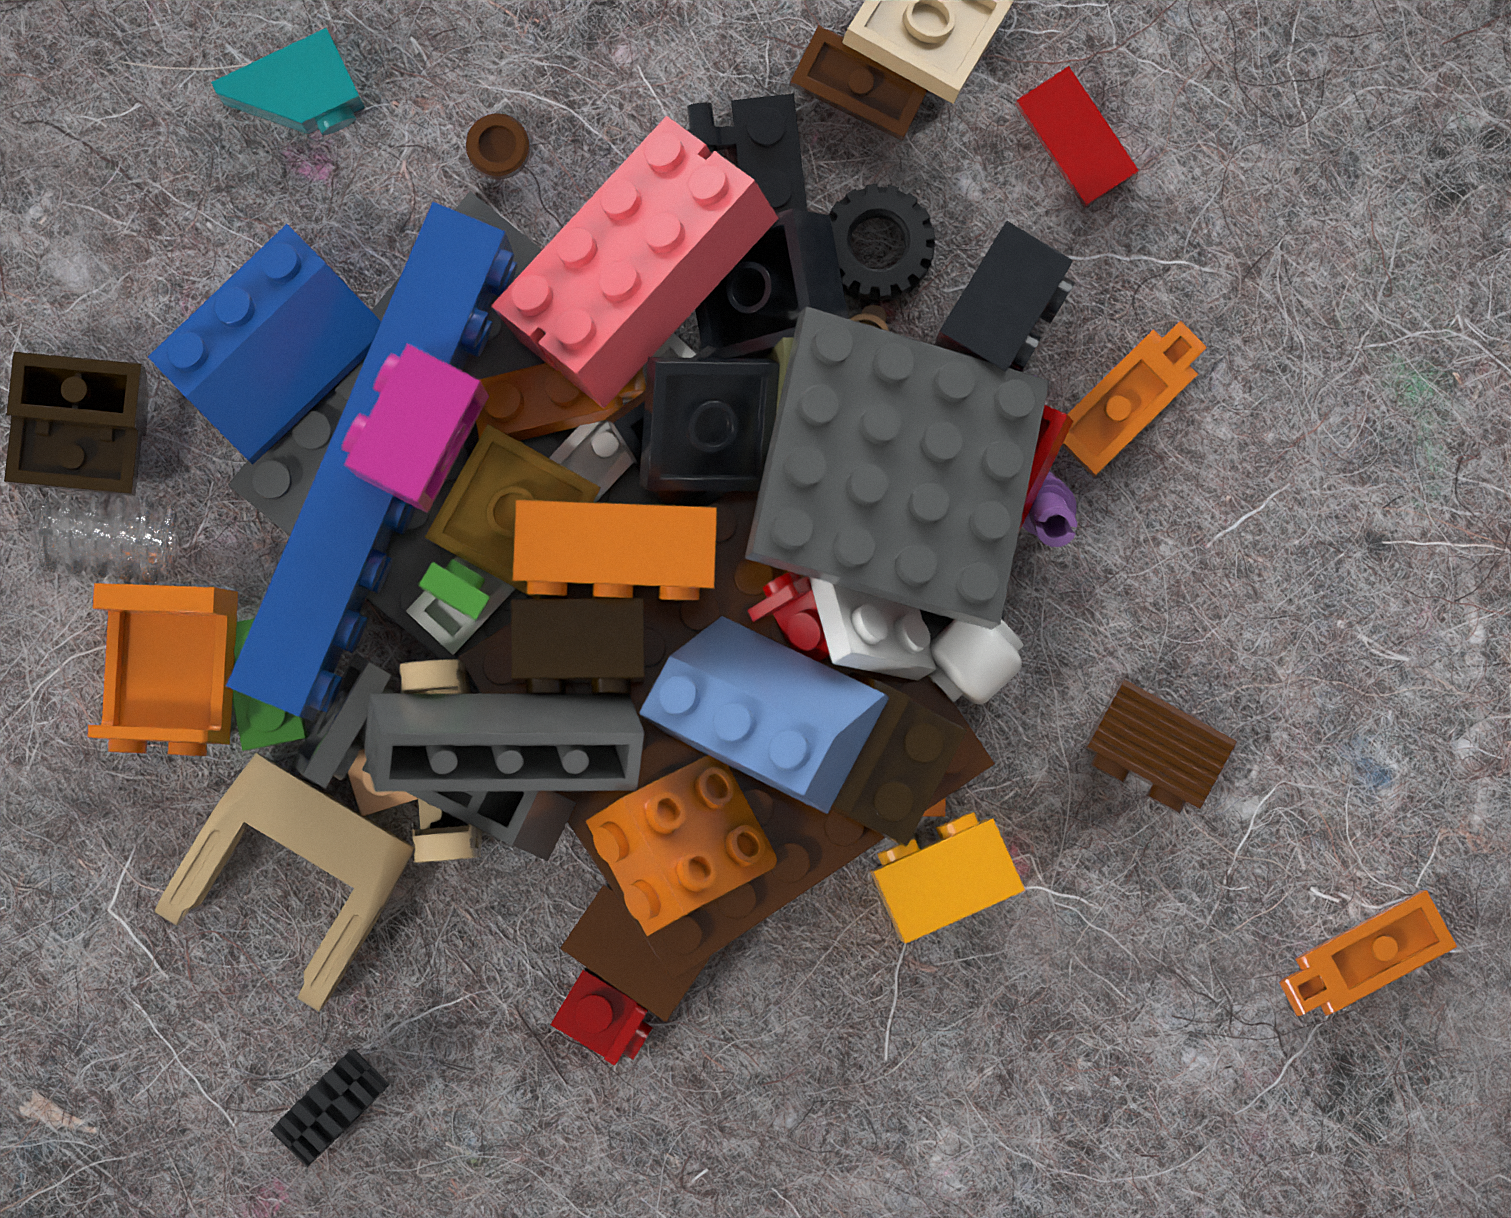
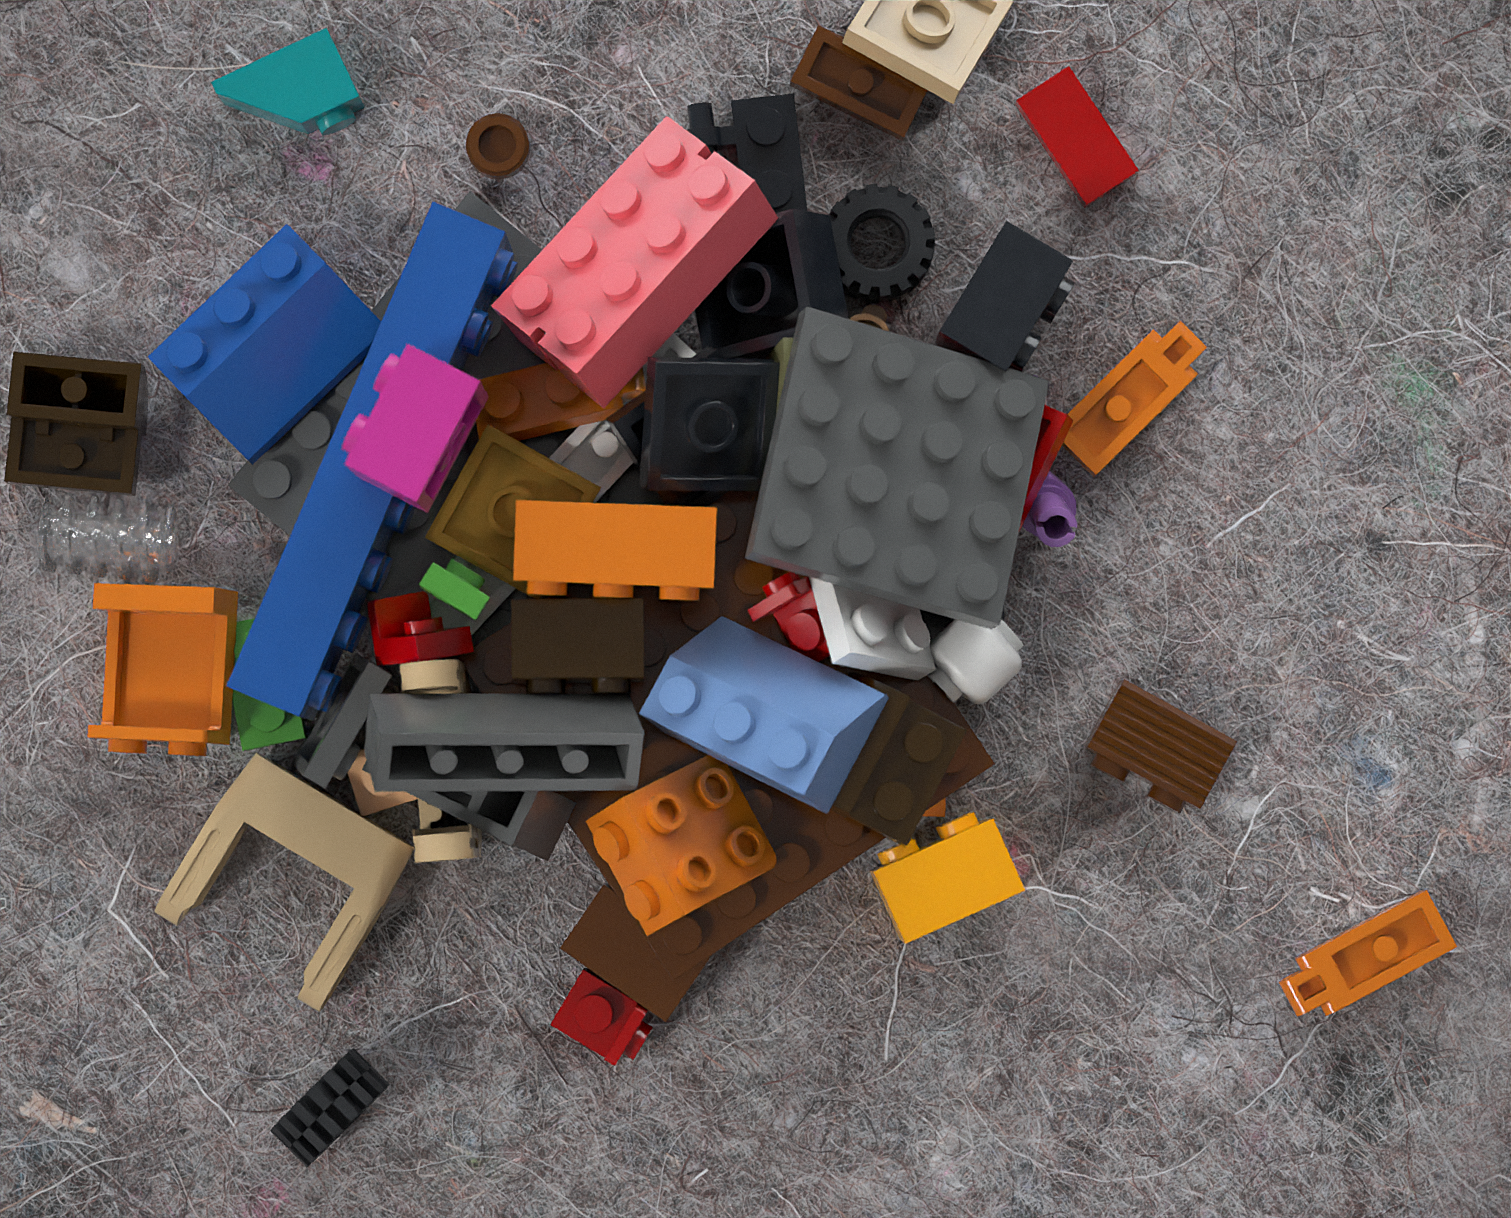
(408, 633): none -> red bracket

